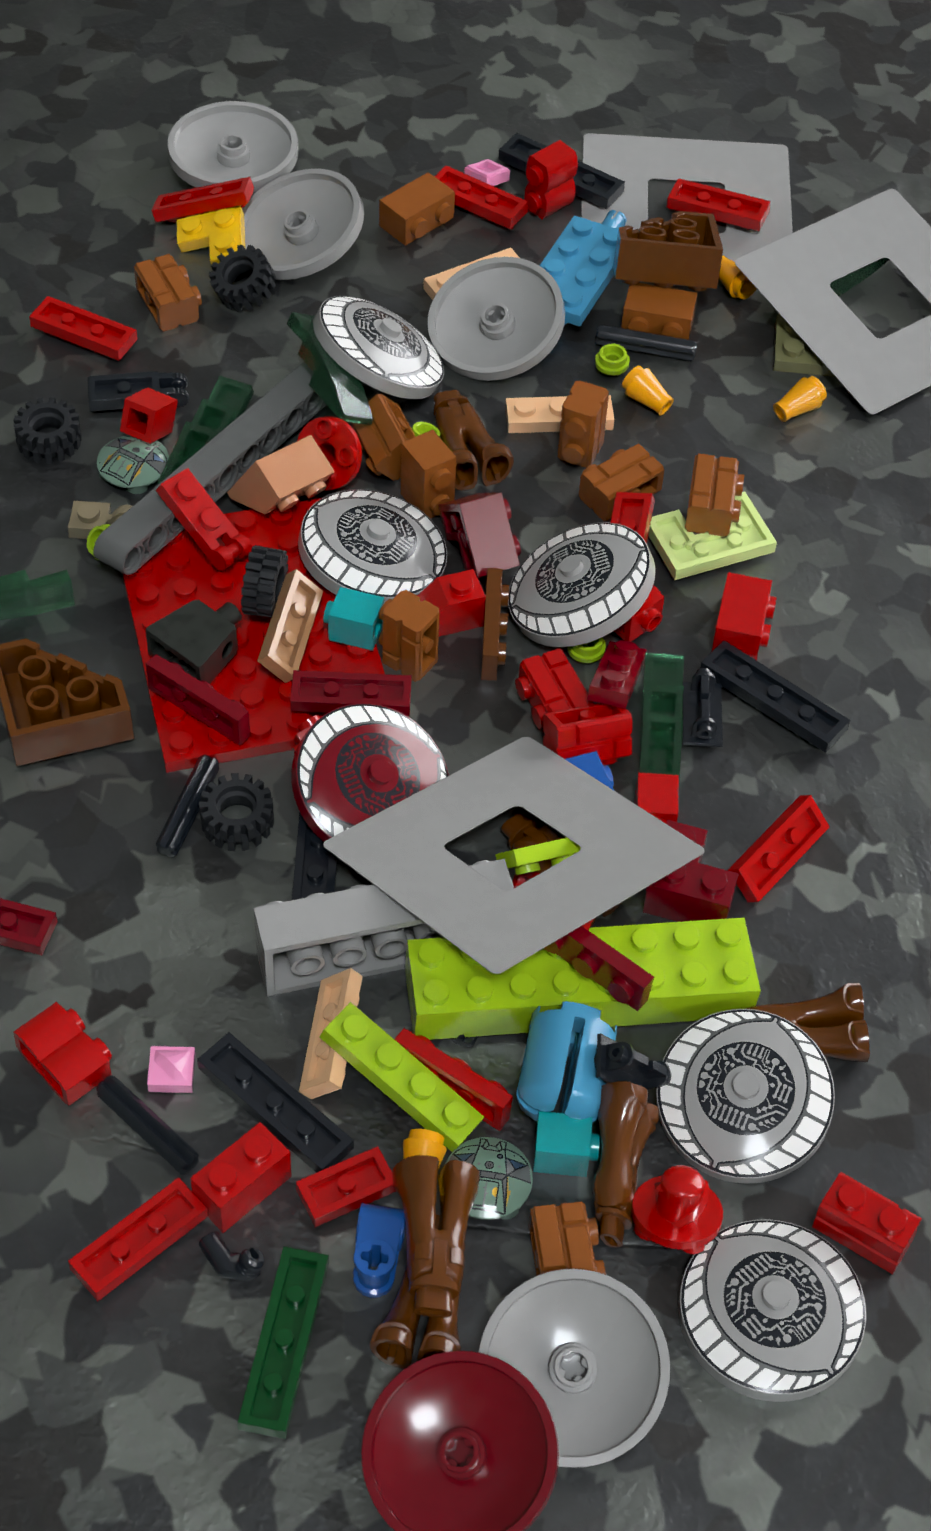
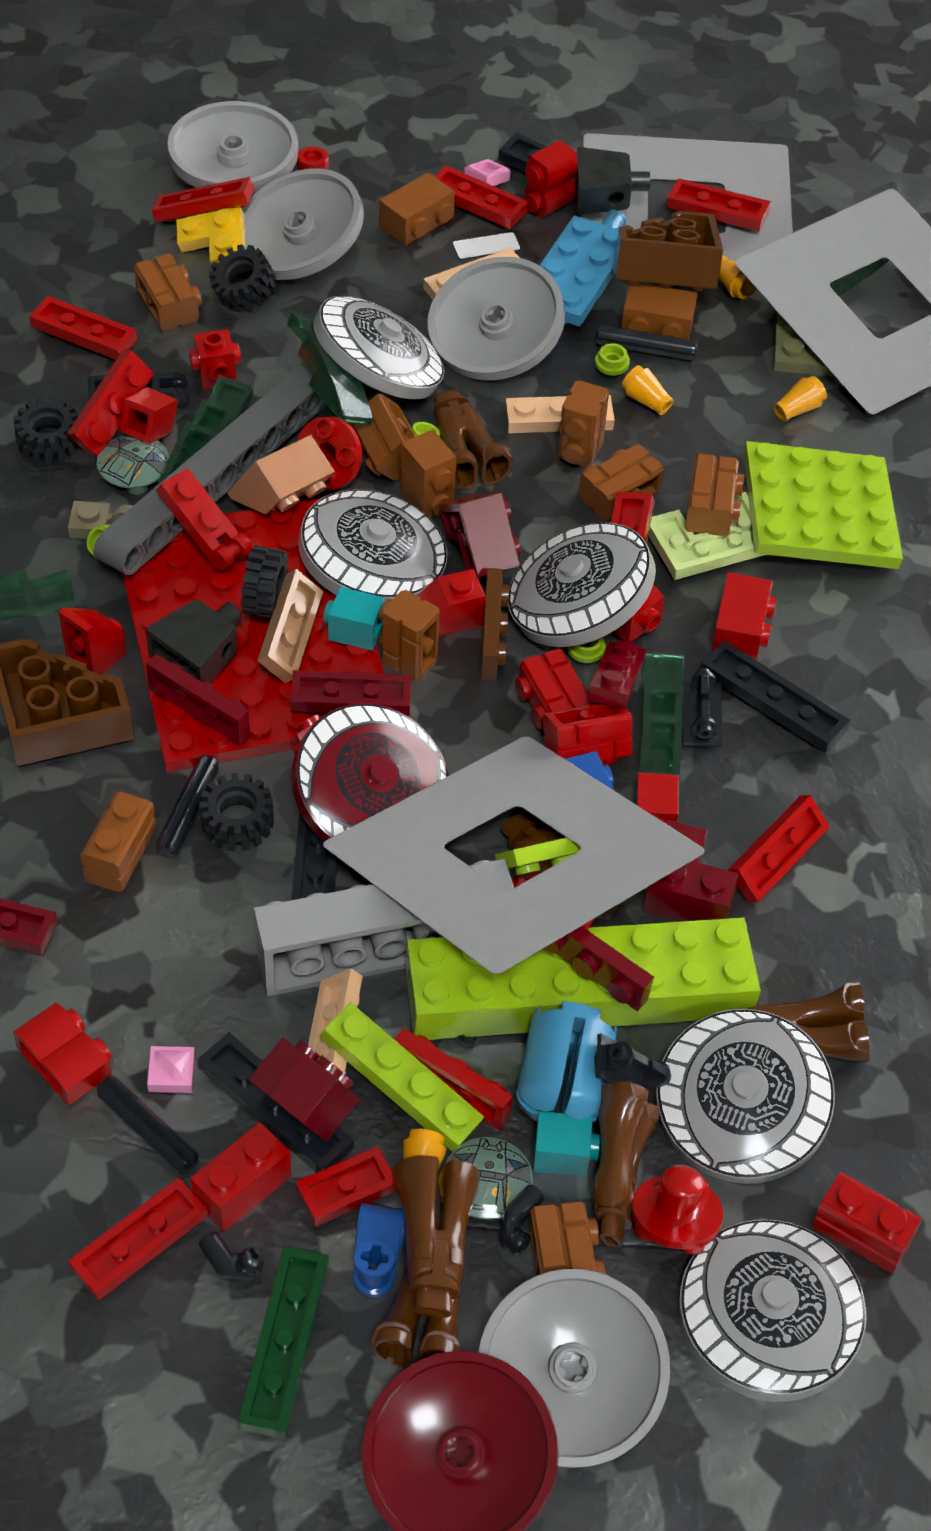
(92, 638): none -> red slope
(105, 408): none -> red plate
(118, 841): none -> dark orange brick
(212, 352): none -> red brick
(306, 1086): none -> dark red brick
(312, 158): none -> red tile
(485, 245): none -> white sticker
(514, 1216): none -> black arm
(606, 180): none -> pearl dark grey torso
(821, 505): none -> lime plate

